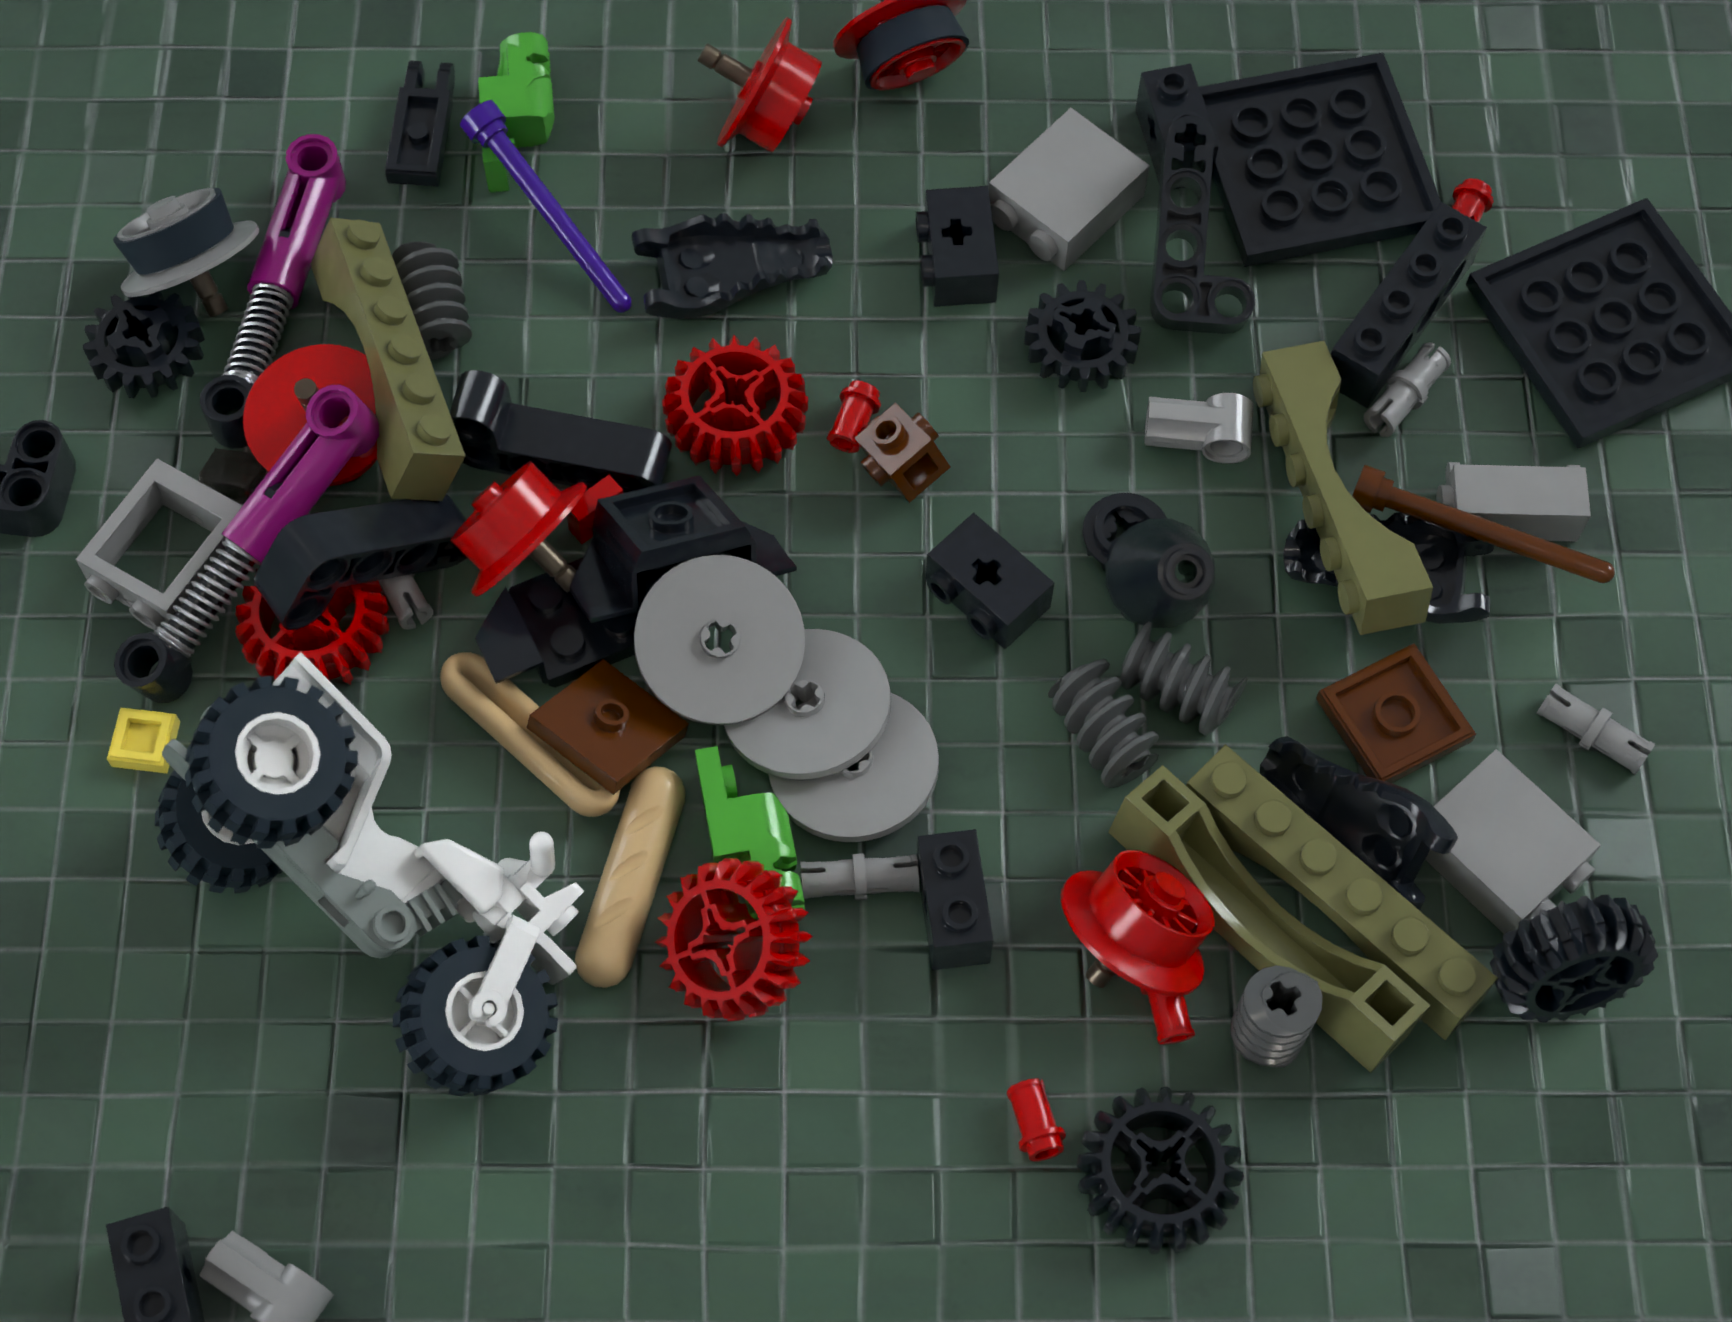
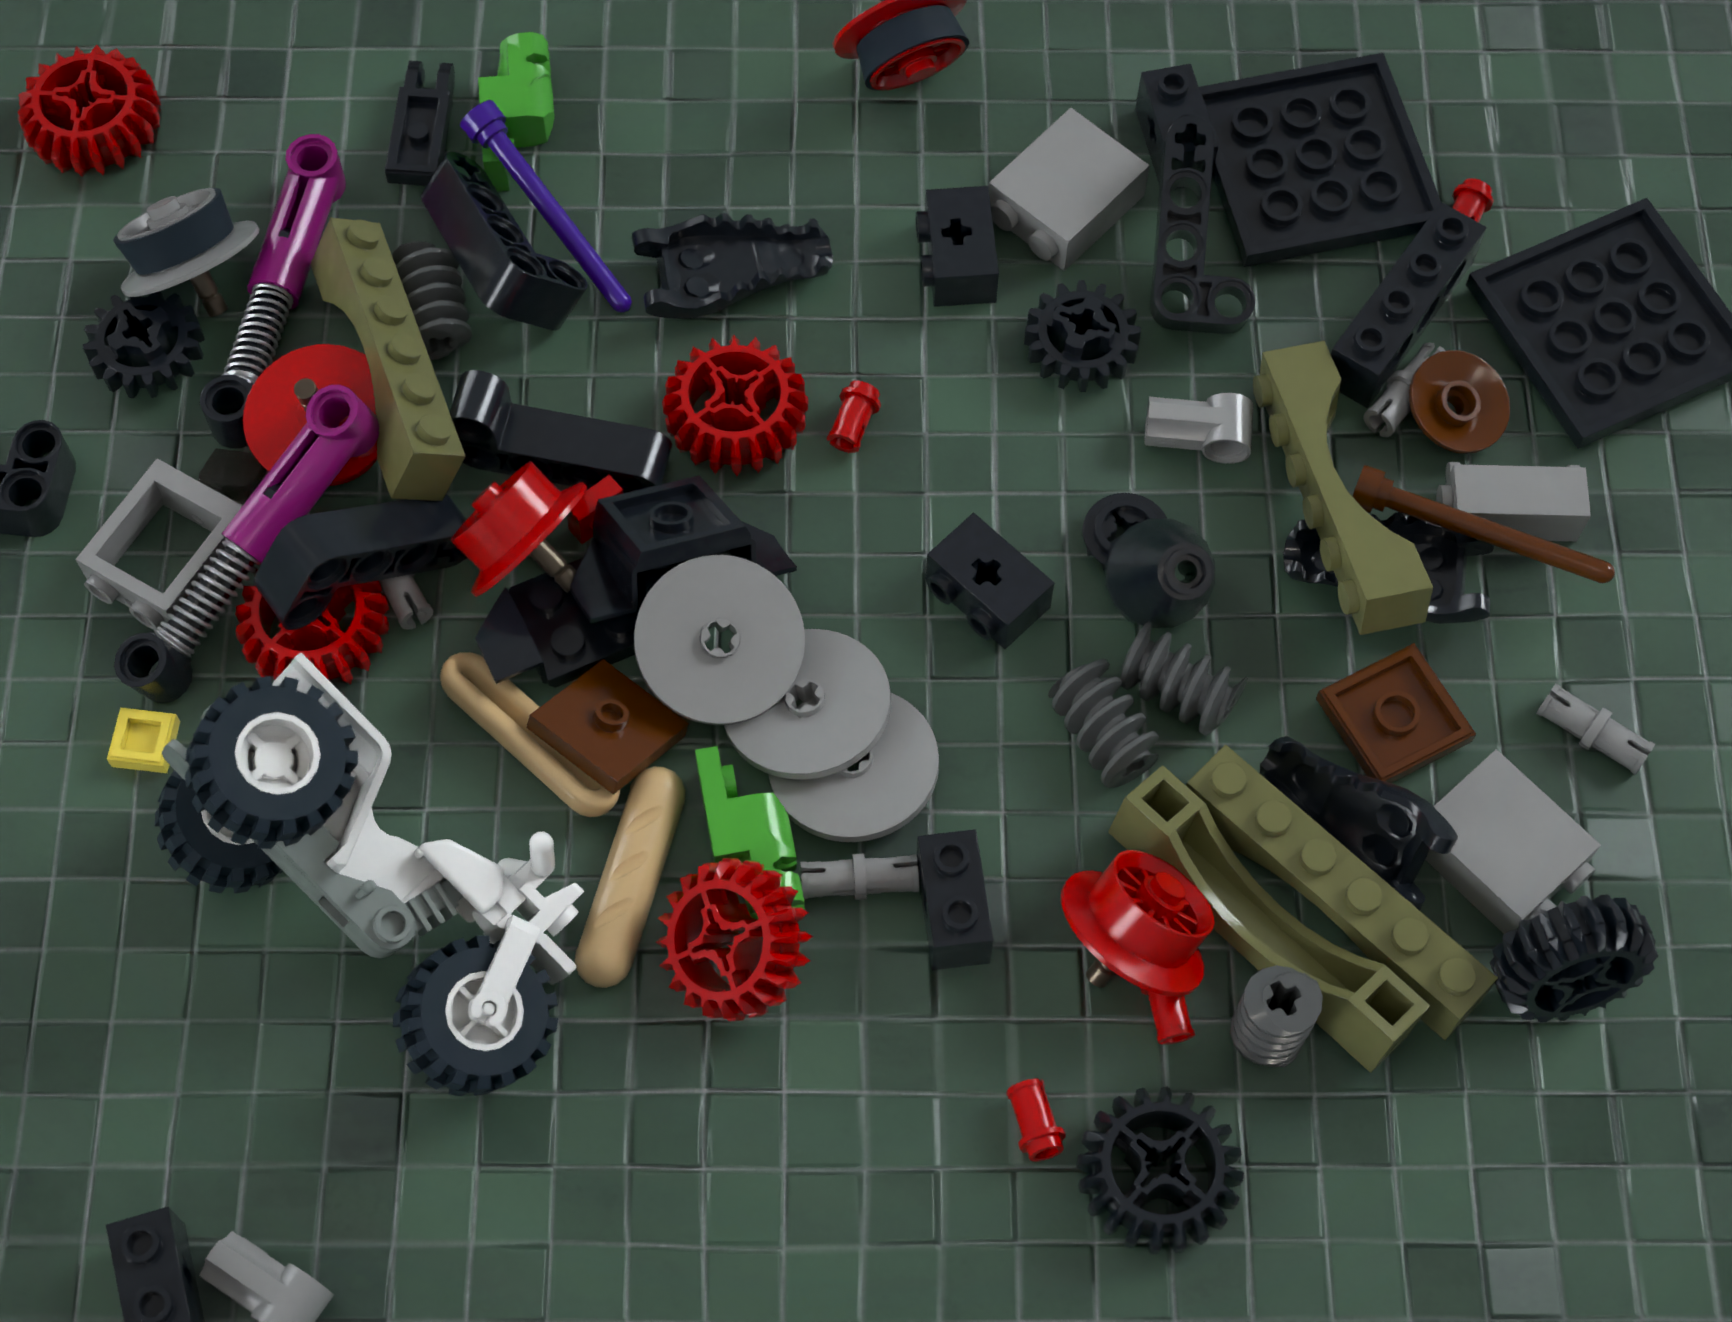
(83, 99): none -> red gear
(495, 250): none -> black beam
(770, 93): red piece -> none
(902, 451): reddish brown brick -> none
(1472, 389): none -> reddish brown dish

